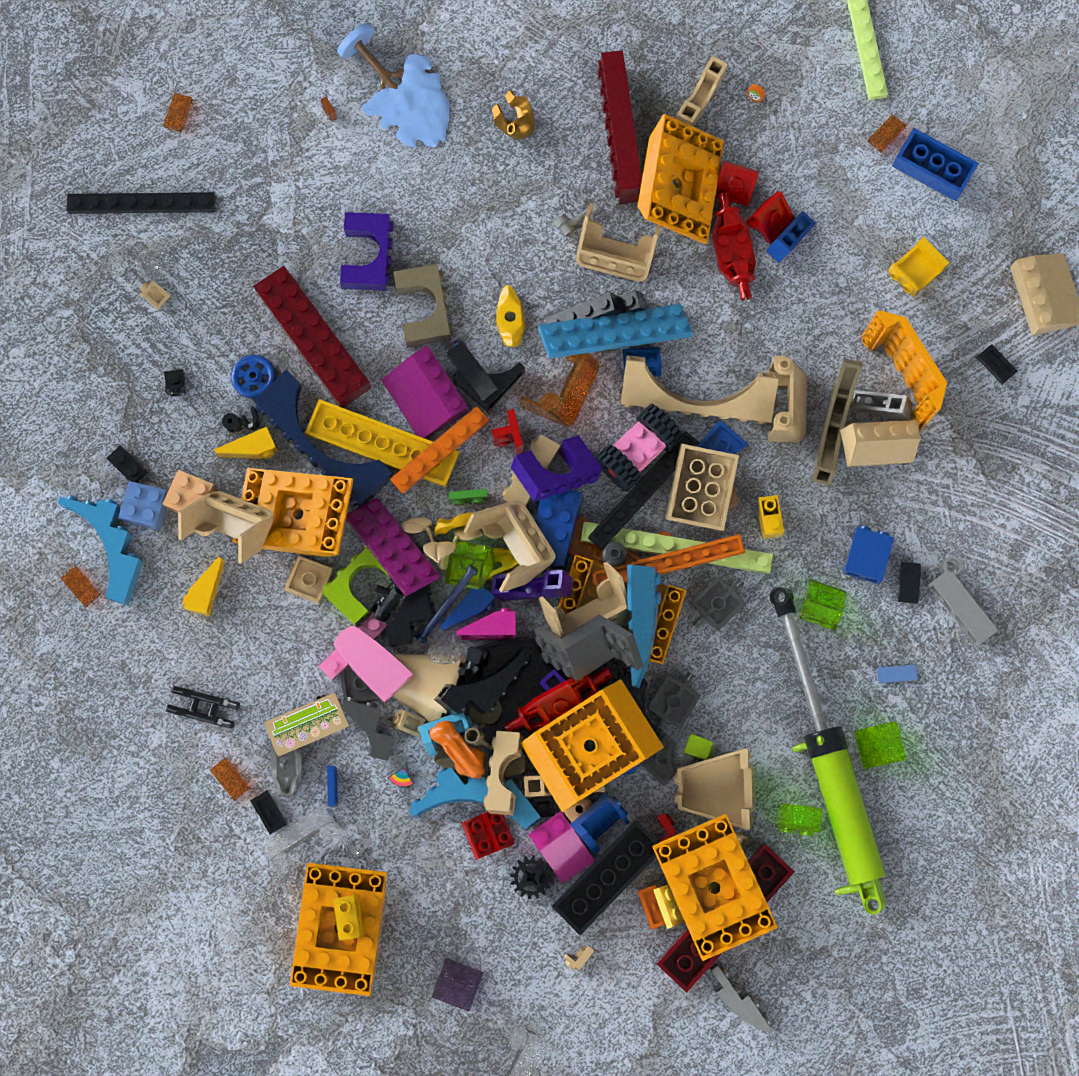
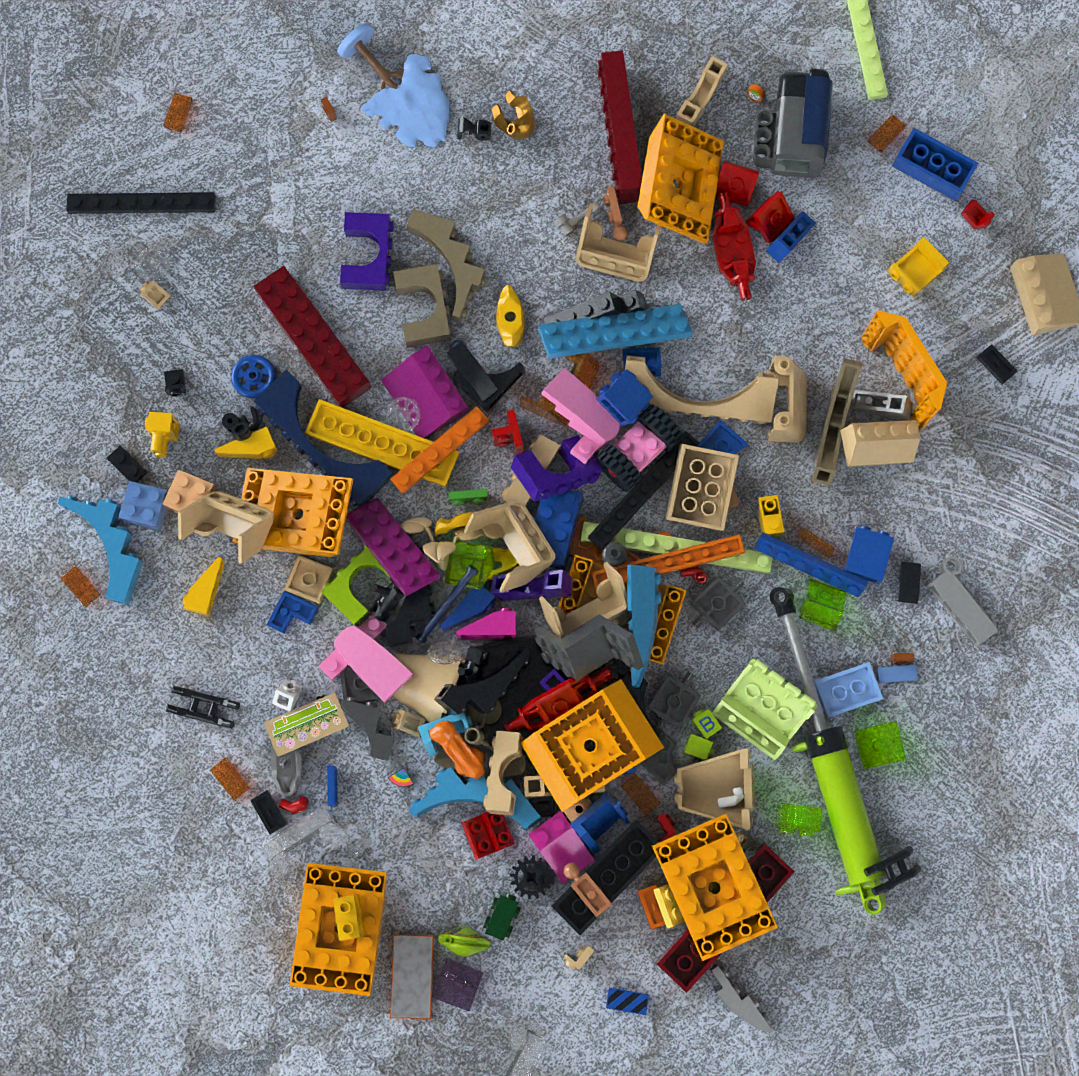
(163, 428): none -> yellow brick
(241, 431): none -> black tile
(289, 607): none -> blue tile
(290, 690): none -> white brick
(295, 807): none -> red arm
(403, 414): none -> clear wheel
(412, 976): none -> flat silver tile
(441, 236): none -> dark tan arch
(463, 941): none -> lime hat
(480, 129): none -> black leg
(505, 910): none -> dark green brick
(585, 414): none -> bright pink slope
(587, 889): none -> nougat plate
(614, 215): none -> nougat plate
(624, 397): none -> blue brick
(627, 1001): none -> blue tile
(640, 794): none -> clear orange tile
(696, 573): none -> red arm
(705, 723): none -> lime brick
(732, 800): none -> white arm
(764, 708): none -> yellowish green slope
(798, 128): none -> piece
(810, 564): none -> blue plate
(815, 542): none -> clear orange tile
(848, 690): none -> light blue plate
(886, 866): none -> black piece
(902, 657): none -> dark orange tile
(976, 215): none -> red bracket

